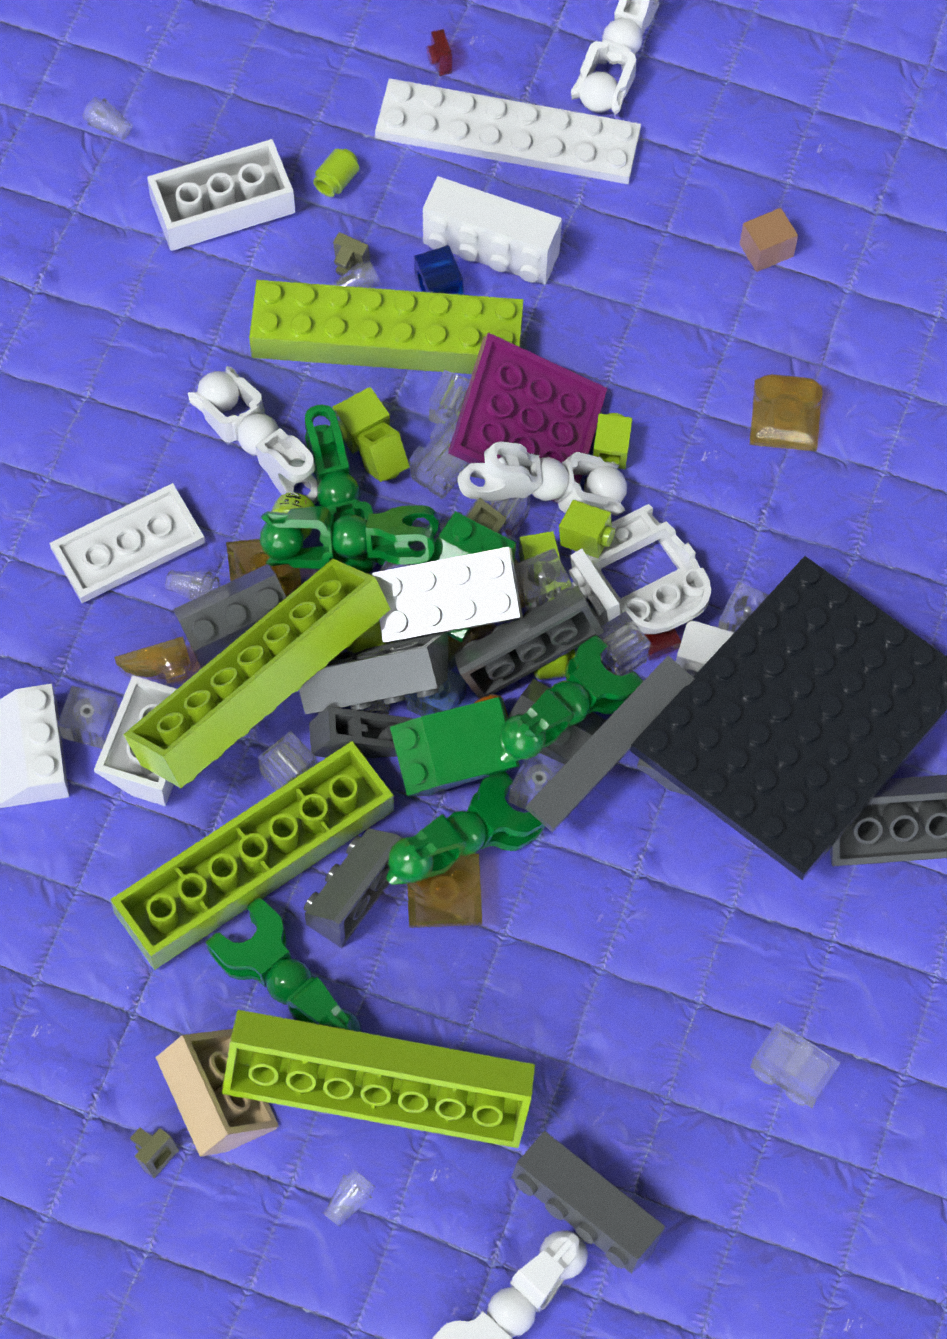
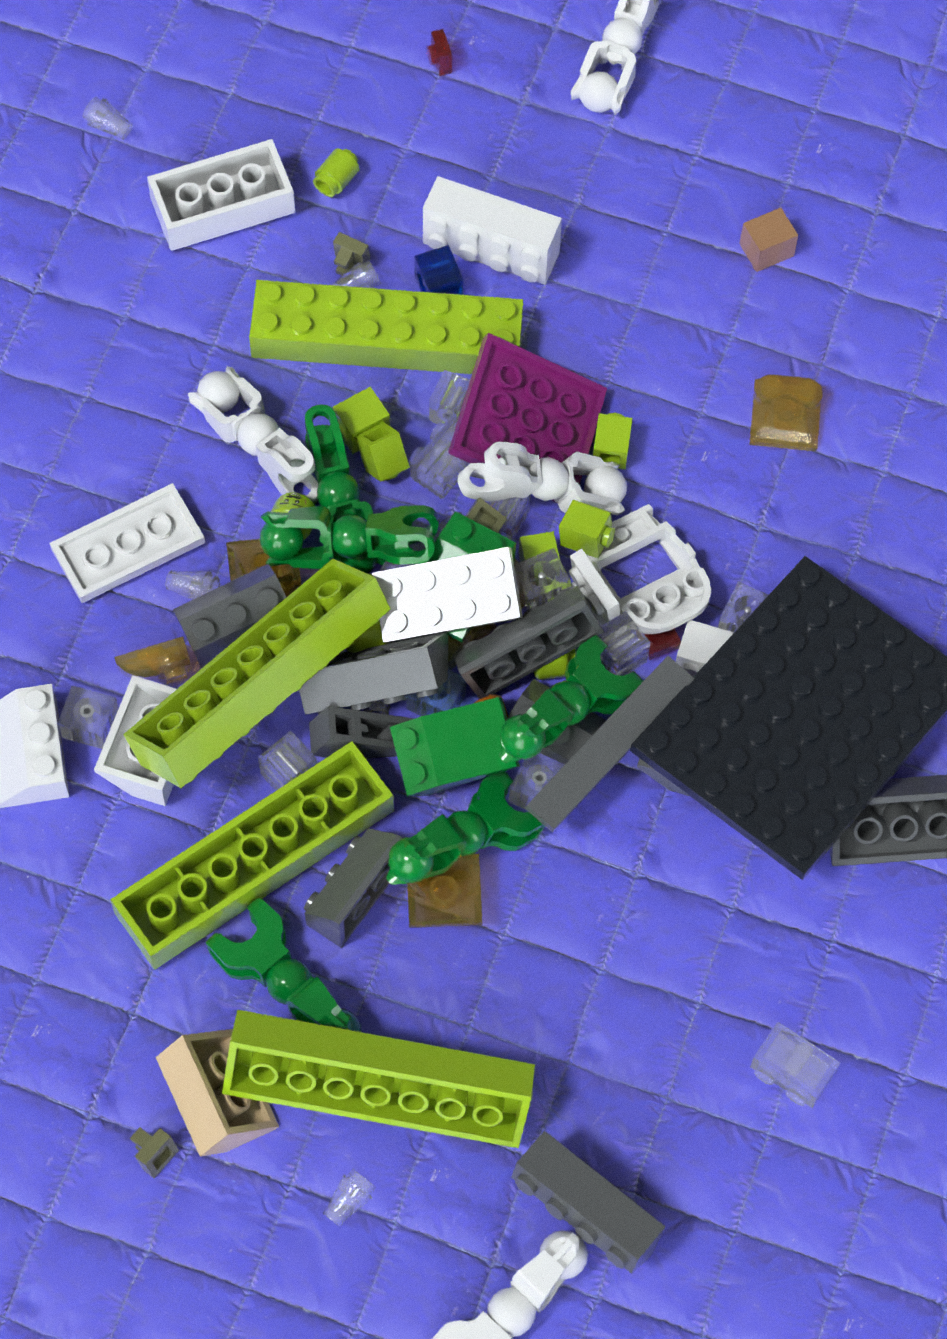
(508, 131): white plate -> none

